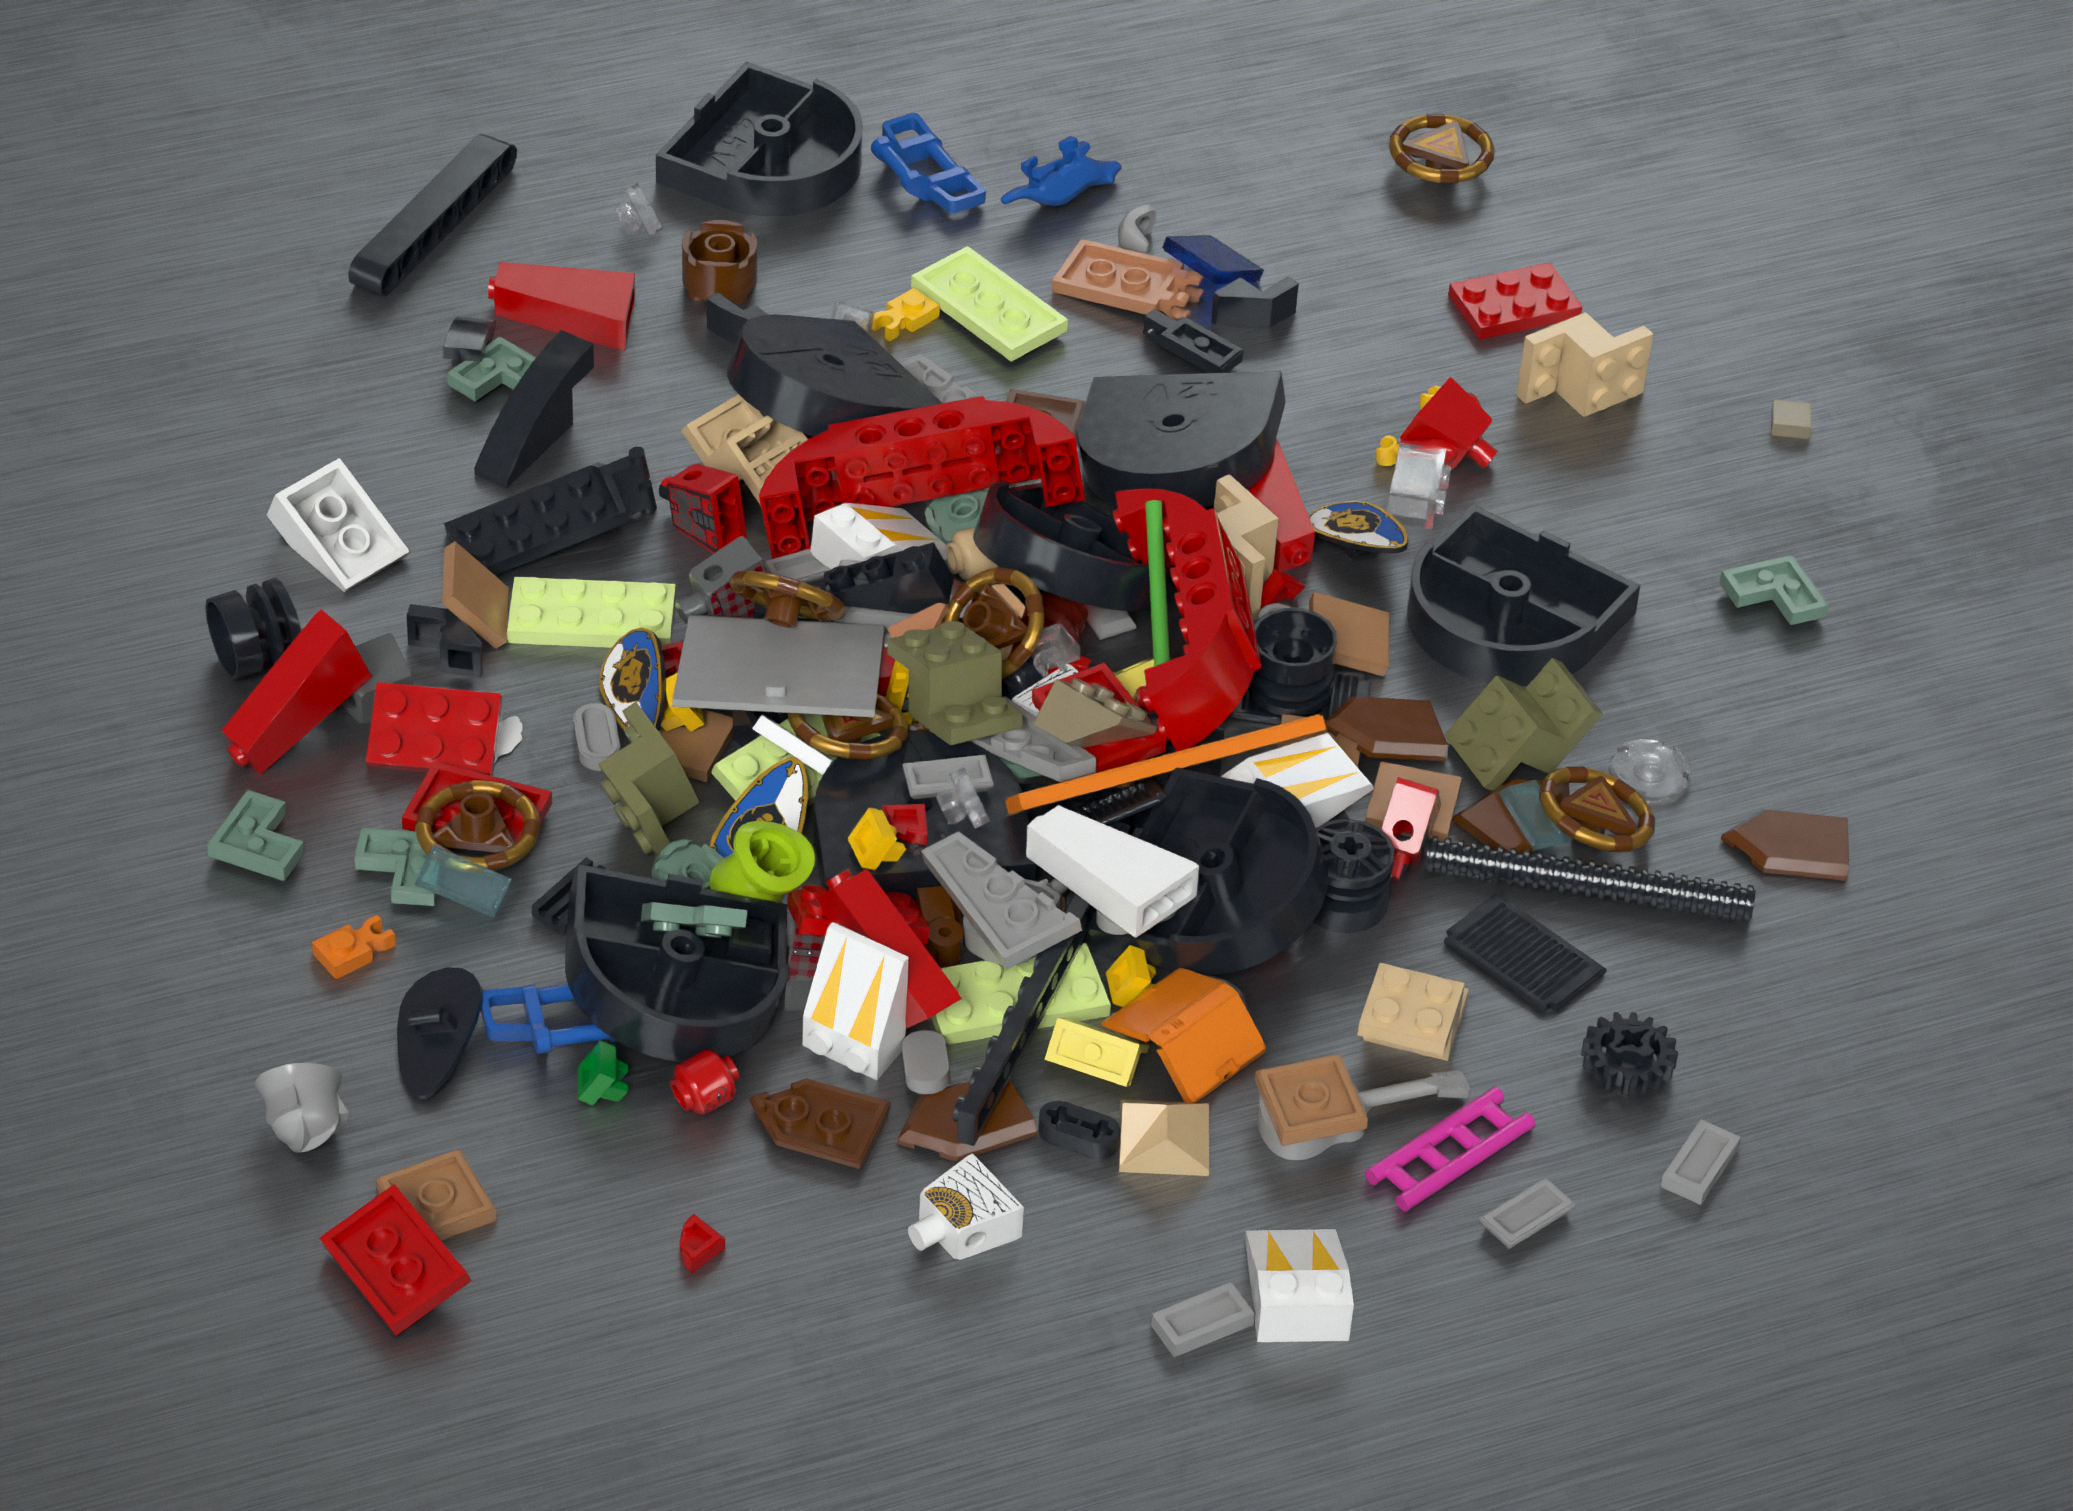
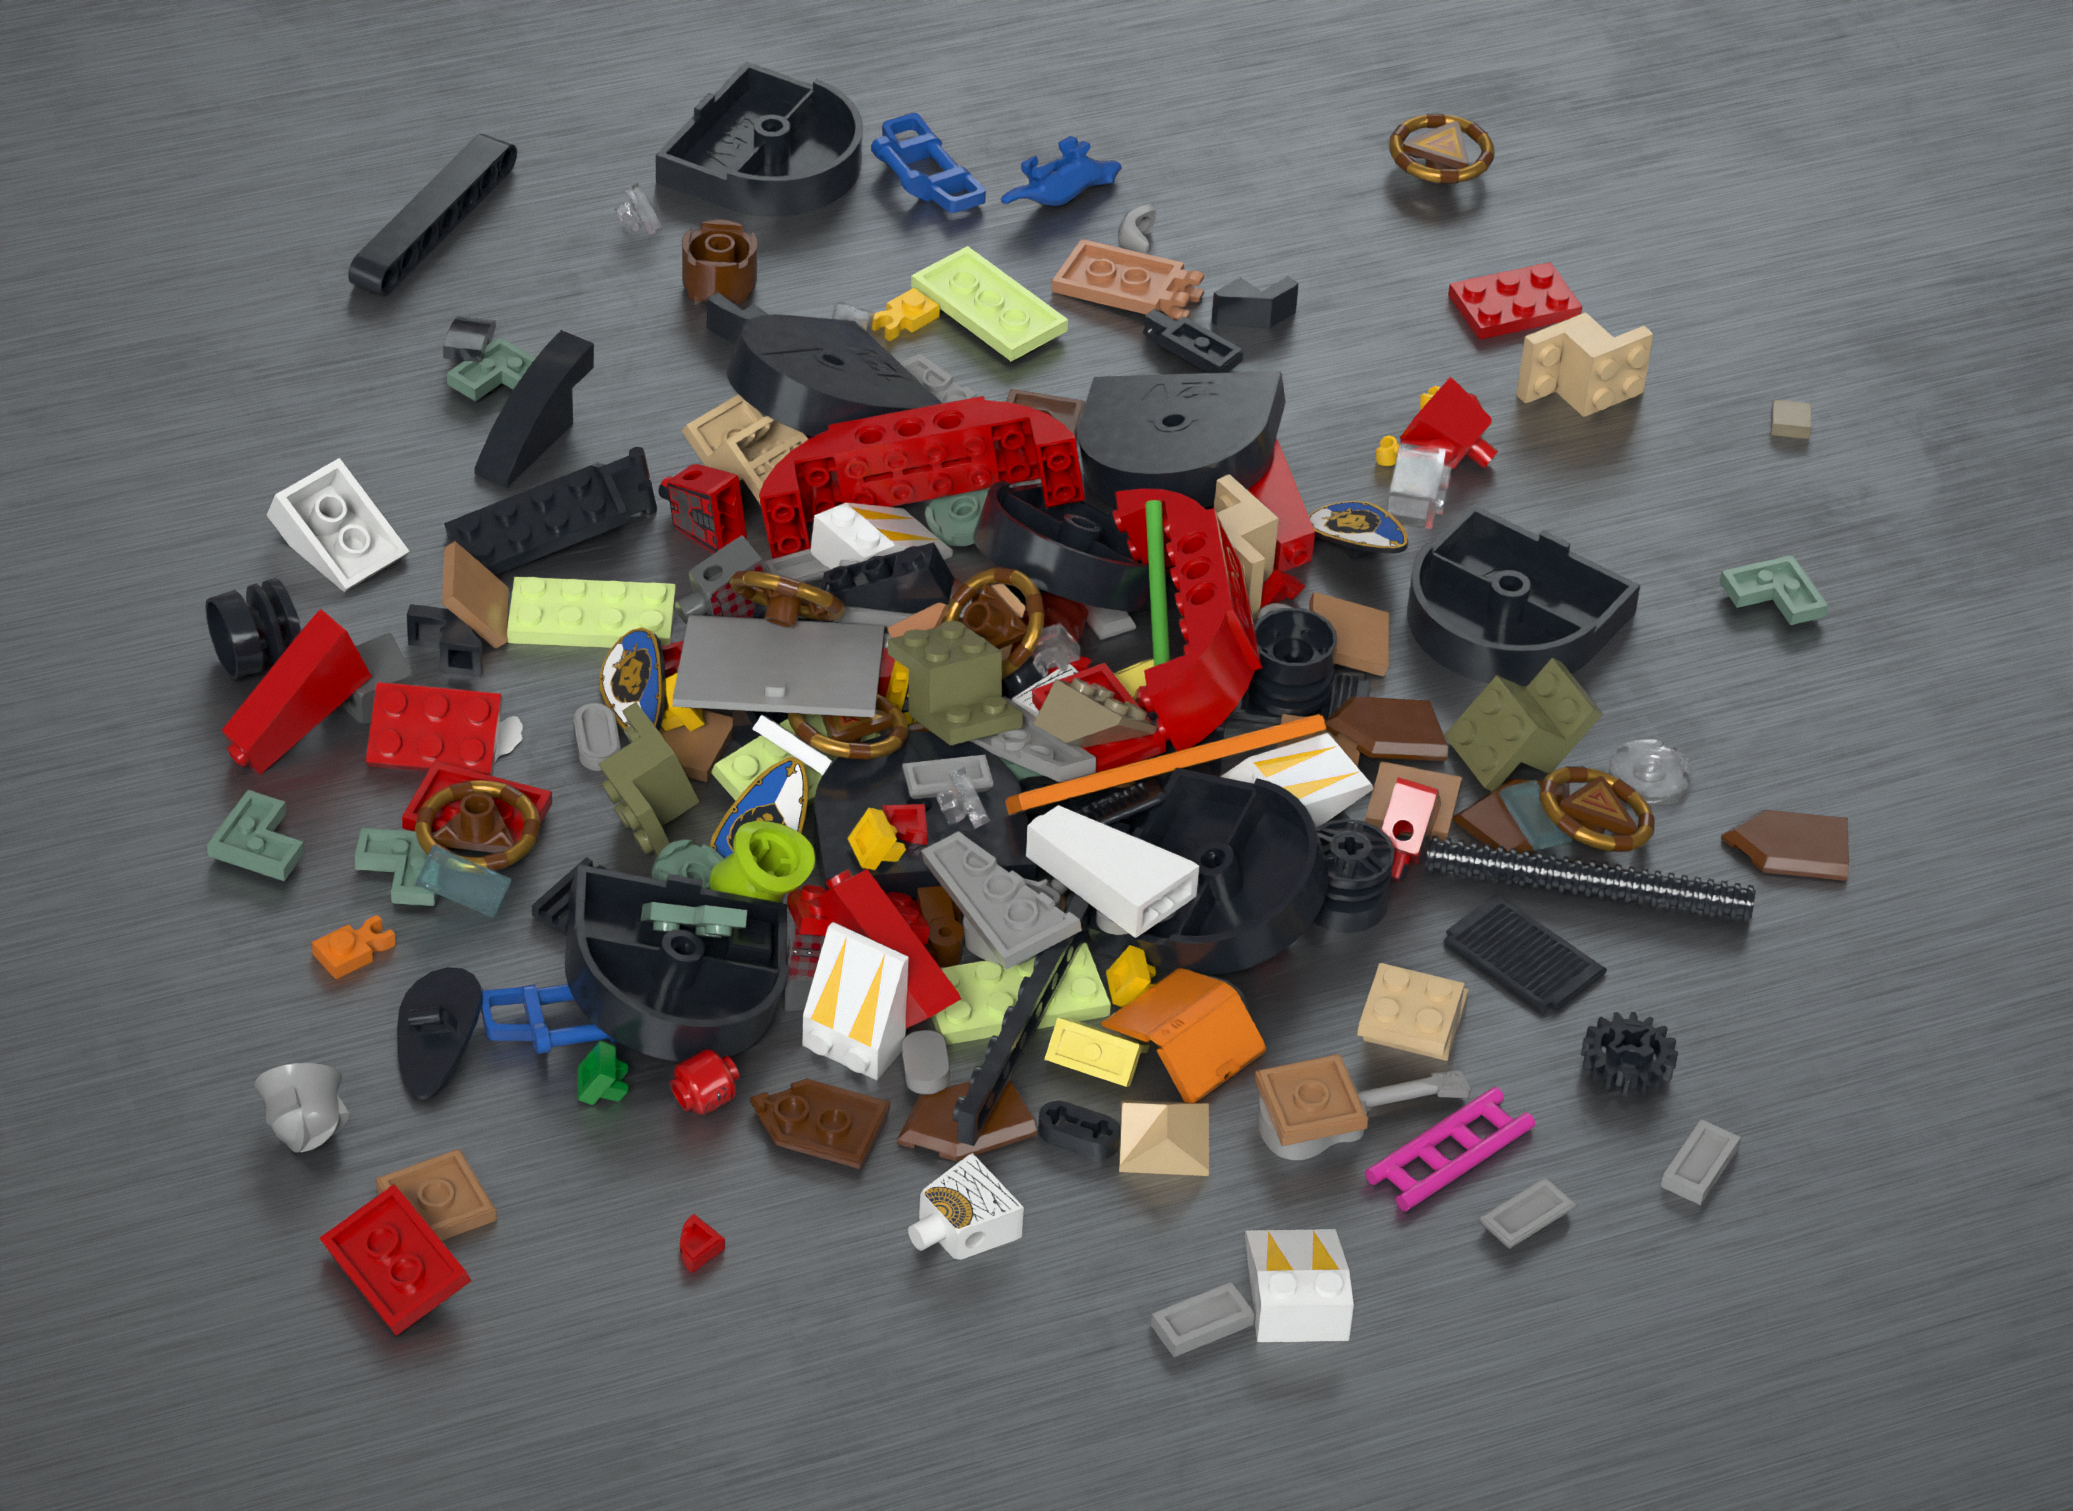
(575, 300): slope -> none
(965, 556): tan head -> none
(1212, 258): clear blue tile -> none

